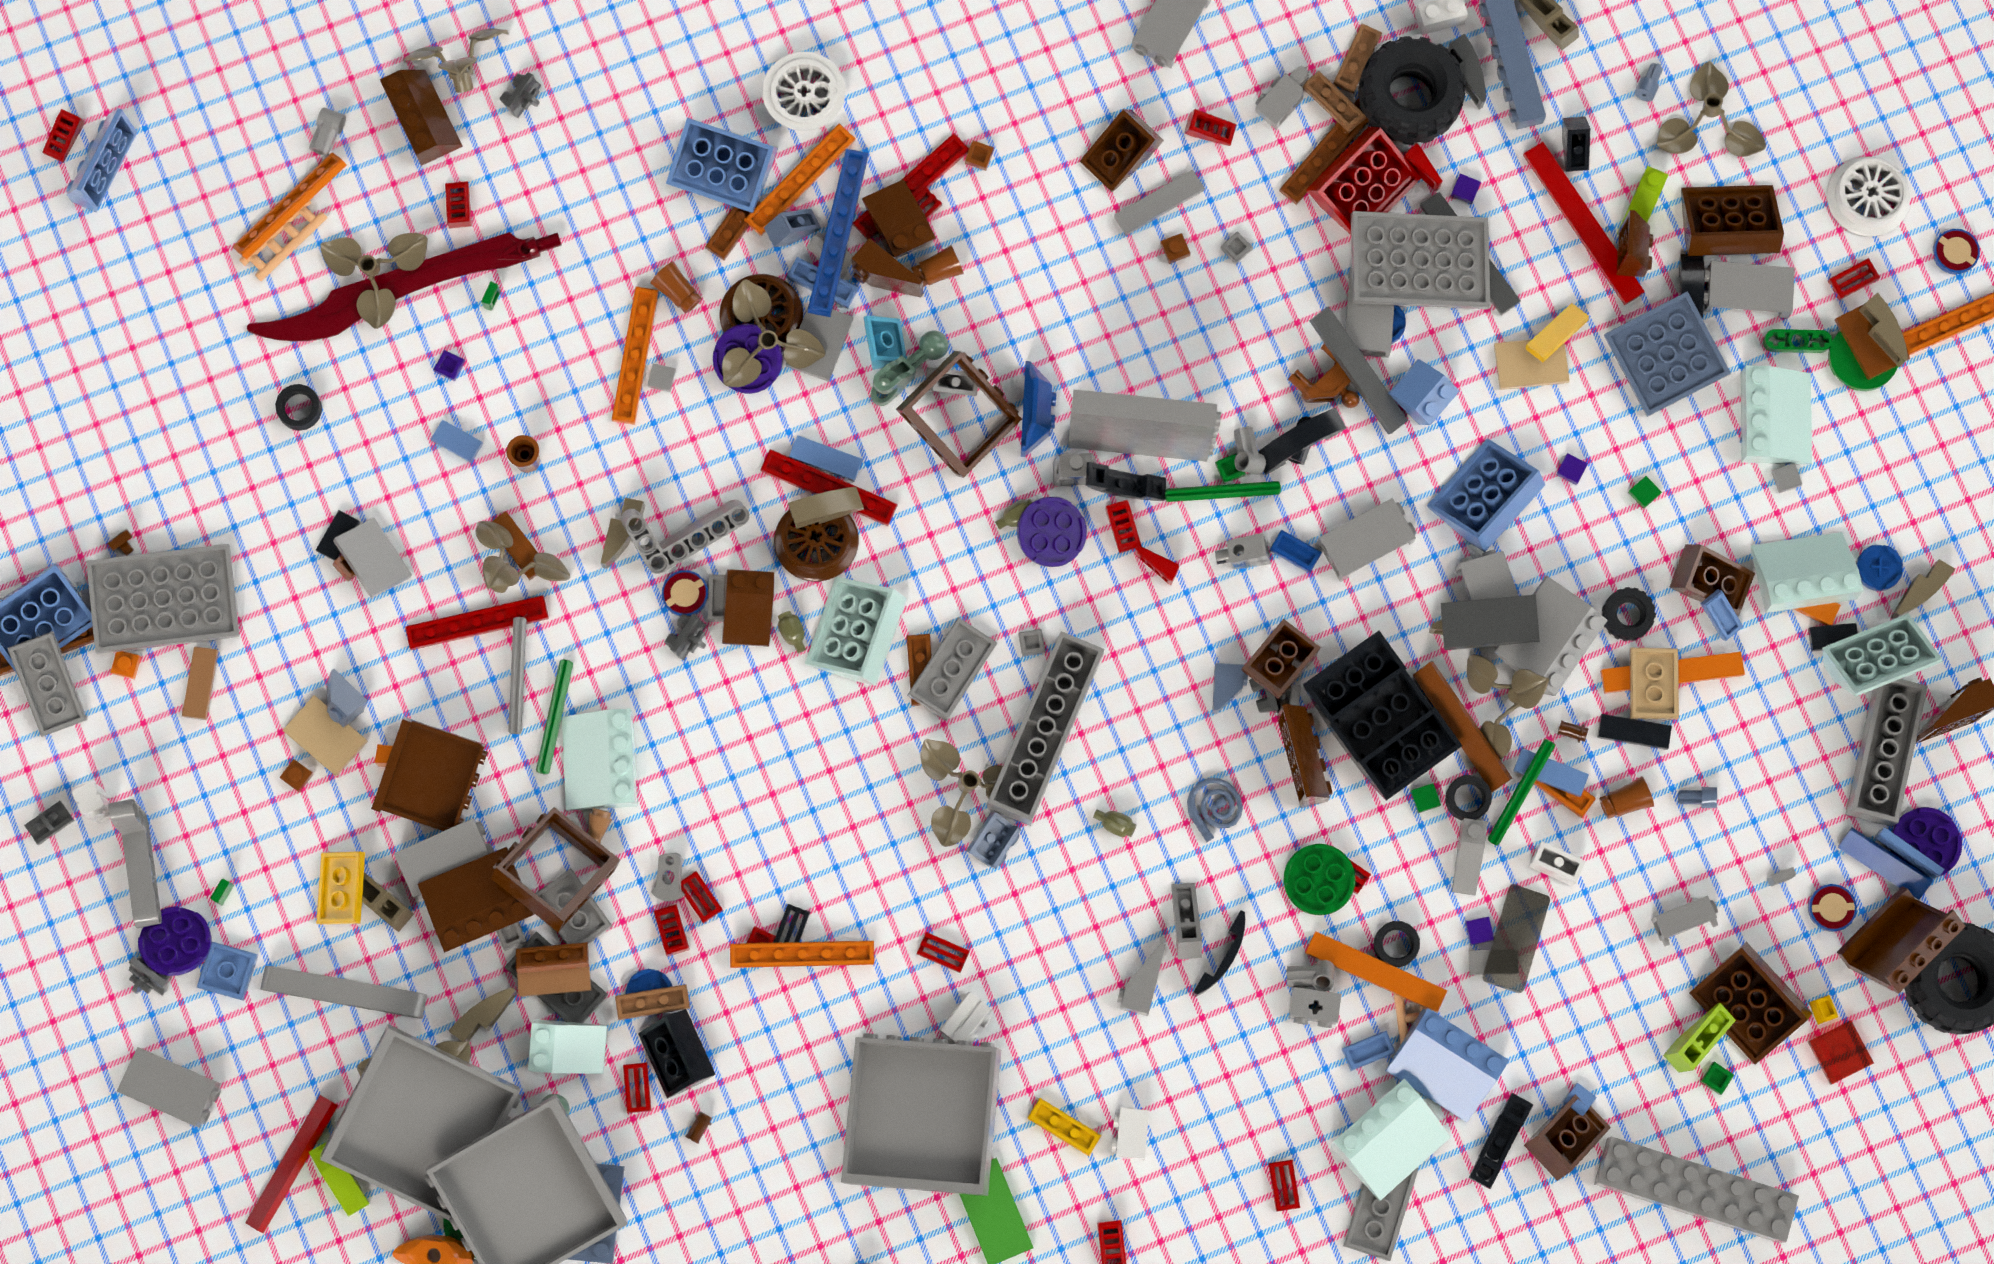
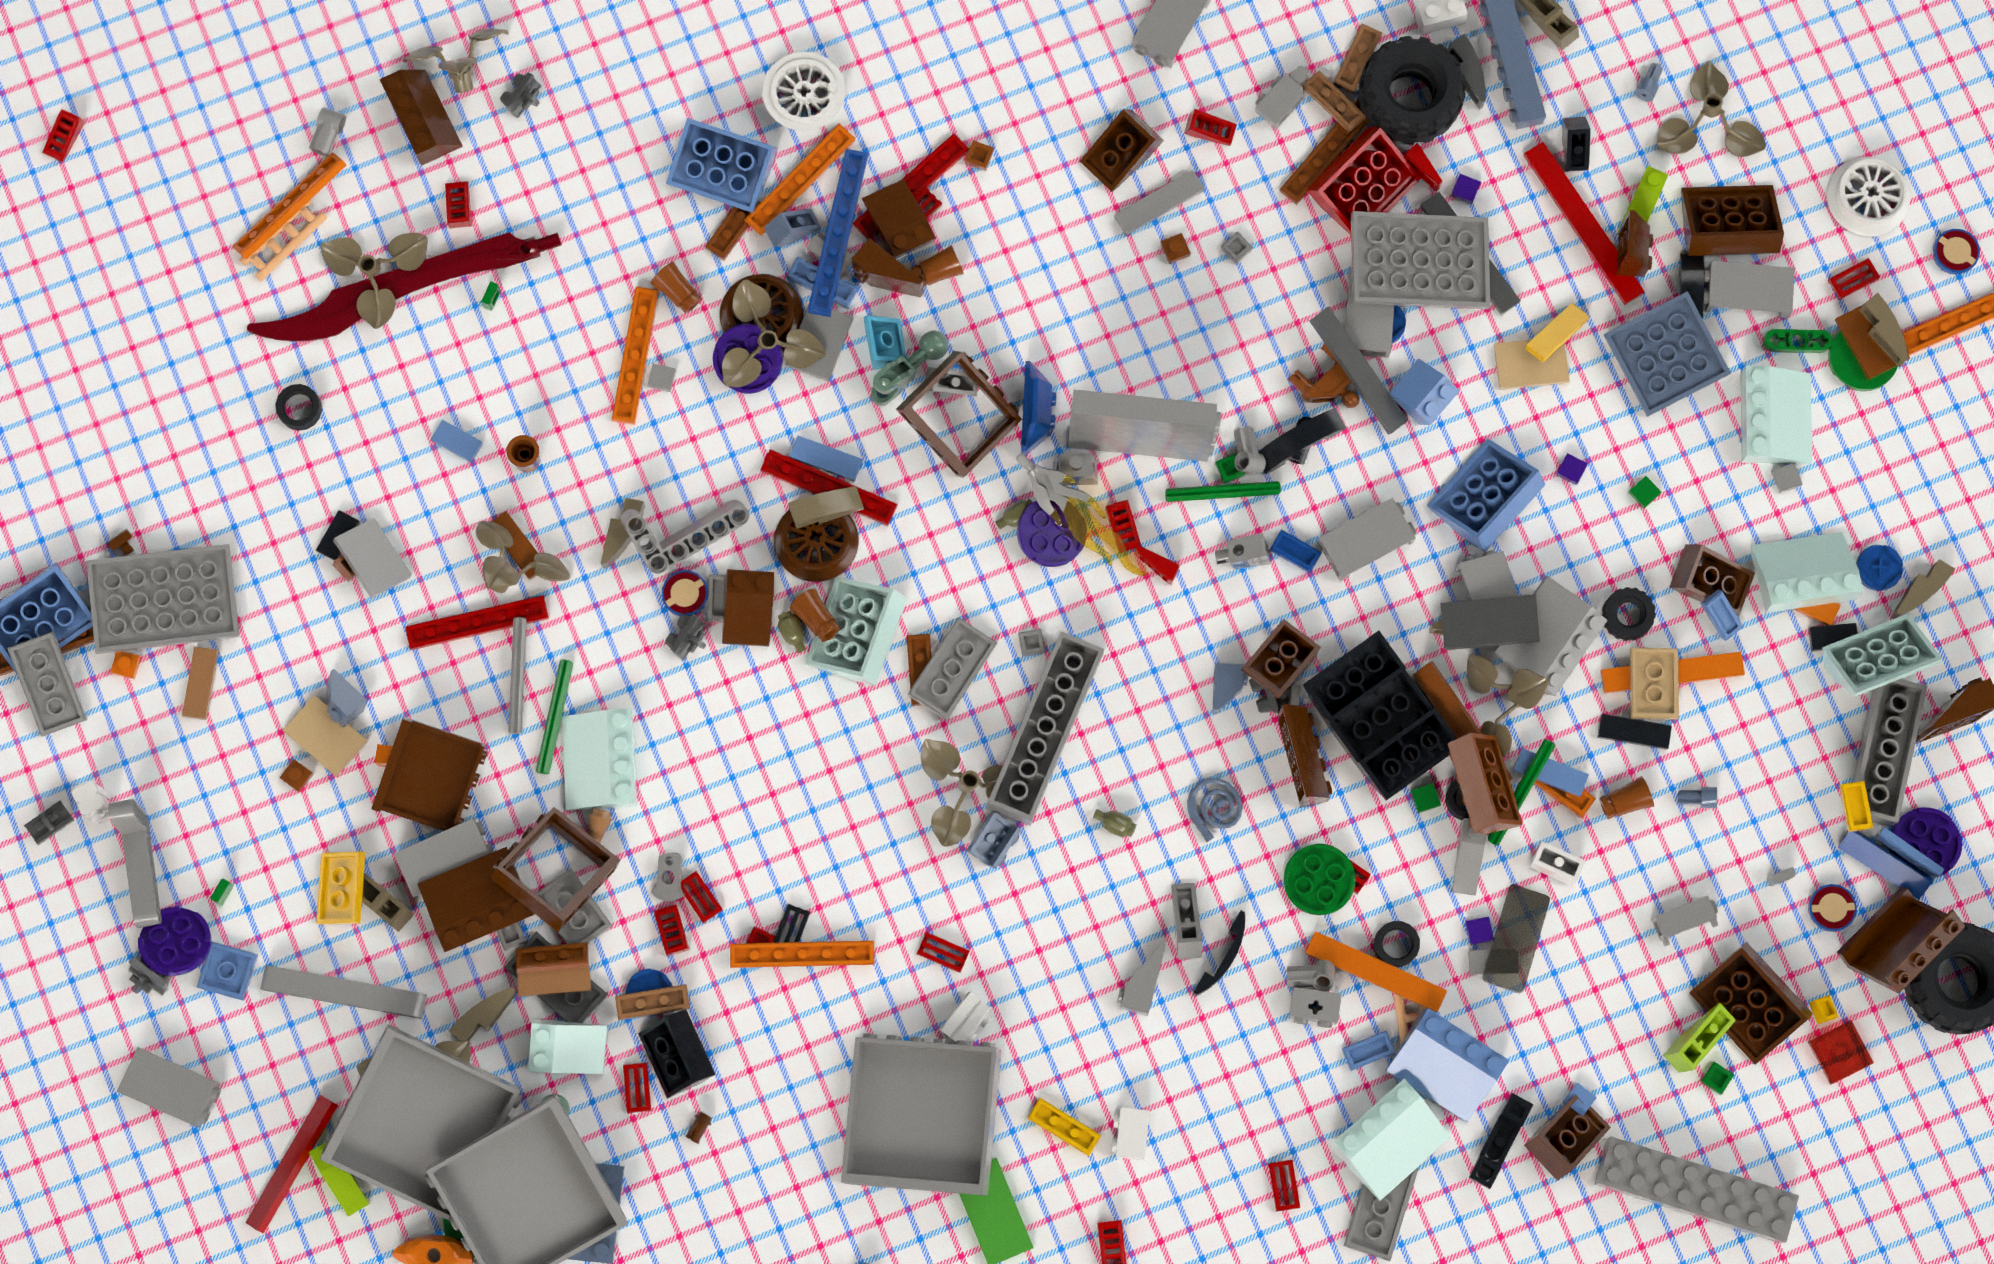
(102, 161): medium blue slope -> none
(449, 365): dark purple tile -> none
(815, 615): none -> dark orange plant
(1074, 504): none -> piece
(1125, 484): black slope -> none
(1484, 783): none -> dark orange slope
(1573, 731): reddish brown pin -> none
(1856, 806): none -> yellow tile

